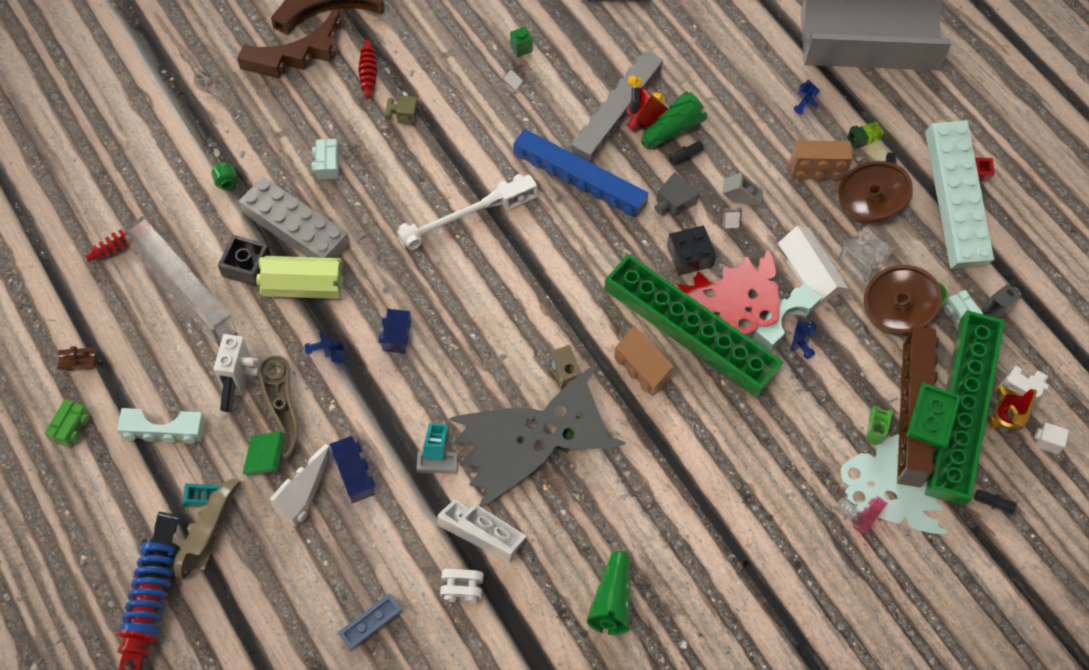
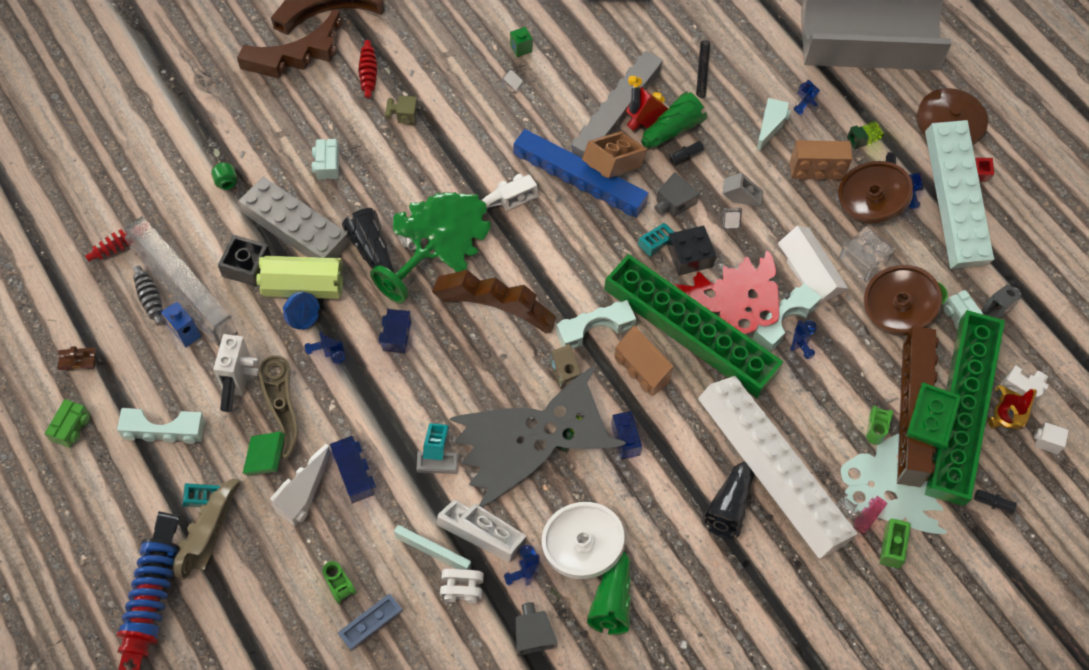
(148, 295): none -> flat silver piece
(177, 319): none -> blue torso
(301, 310): none -> blue tile
(340, 584): none -> bright green piece
(367, 236): none -> black cone
(431, 548): none -> light aqua tile
(448, 224): none -> green plant
(492, 292): none -> reddish brown arch
(527, 566): none -> clear blue piece
(533, 631): none -> dark grey torso
(583, 540): none -> white dish
(614, 154): none -> medium nougat brick
(617, 317): none -> light aqua arch
(626, 430): none -> clear blue brick
(648, 247): none -> teal slope
(700, 70): none -> black piece
(728, 506): none -> black cone
(773, 120): none -> light aqua slope
(777, 467): none -> white brick
(895, 543): none -> bright green brick
(917, 182): none -> clear blue piece
(951, 106): none -> reddish brown dish

